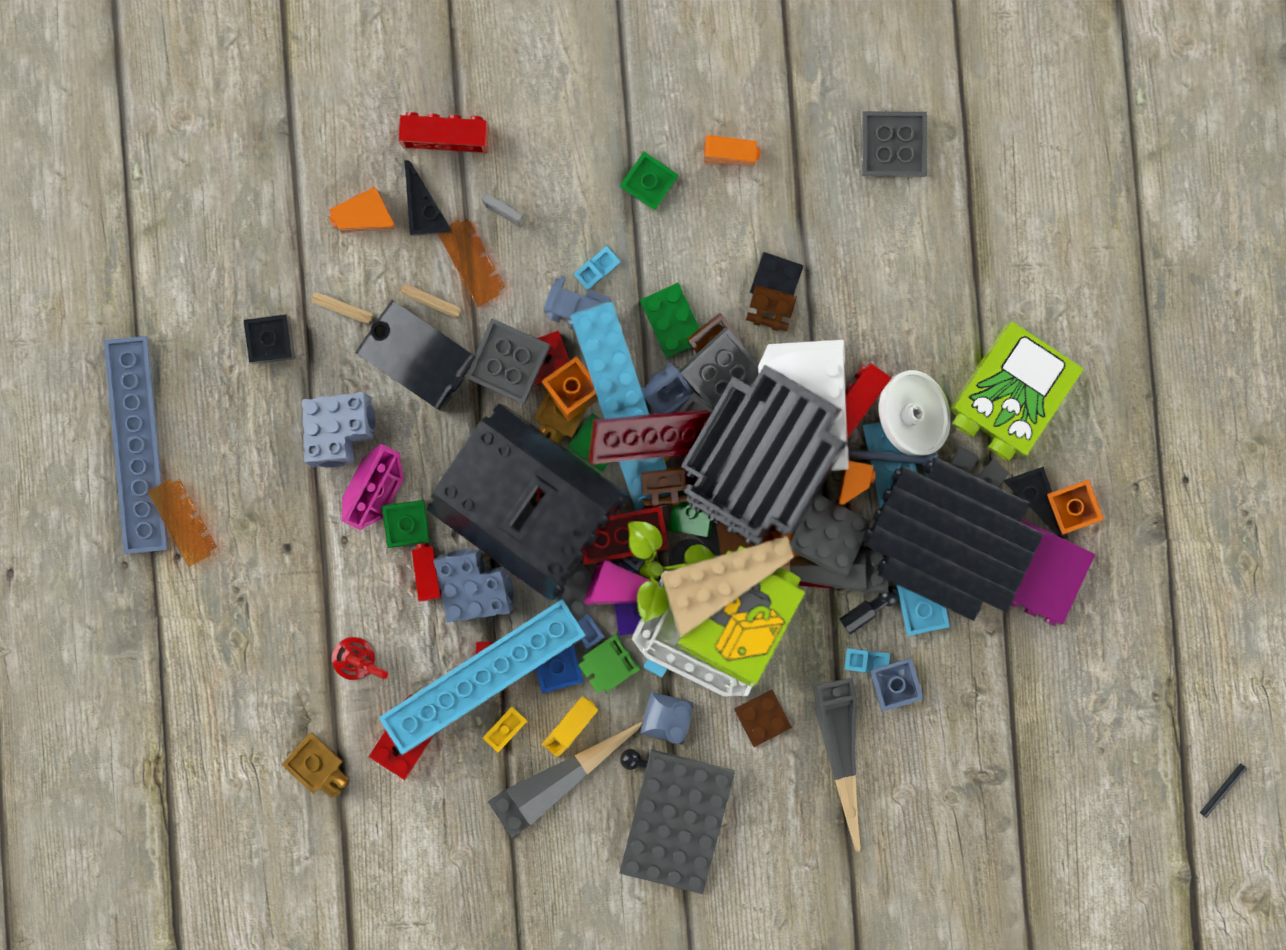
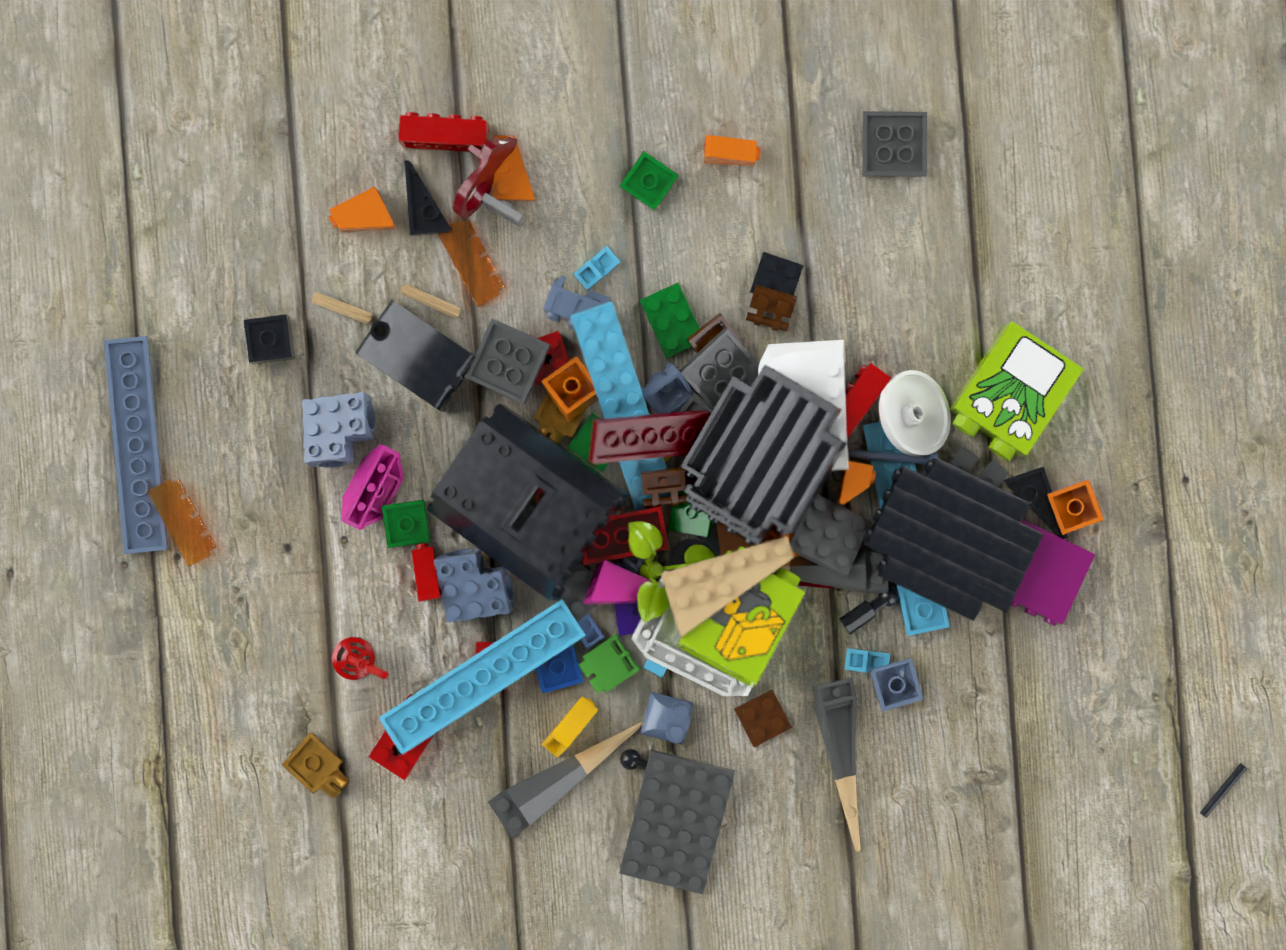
(489, 160): none -> dark red animal
(505, 729): yellow plate -> none
(511, 178): none -> orange wing

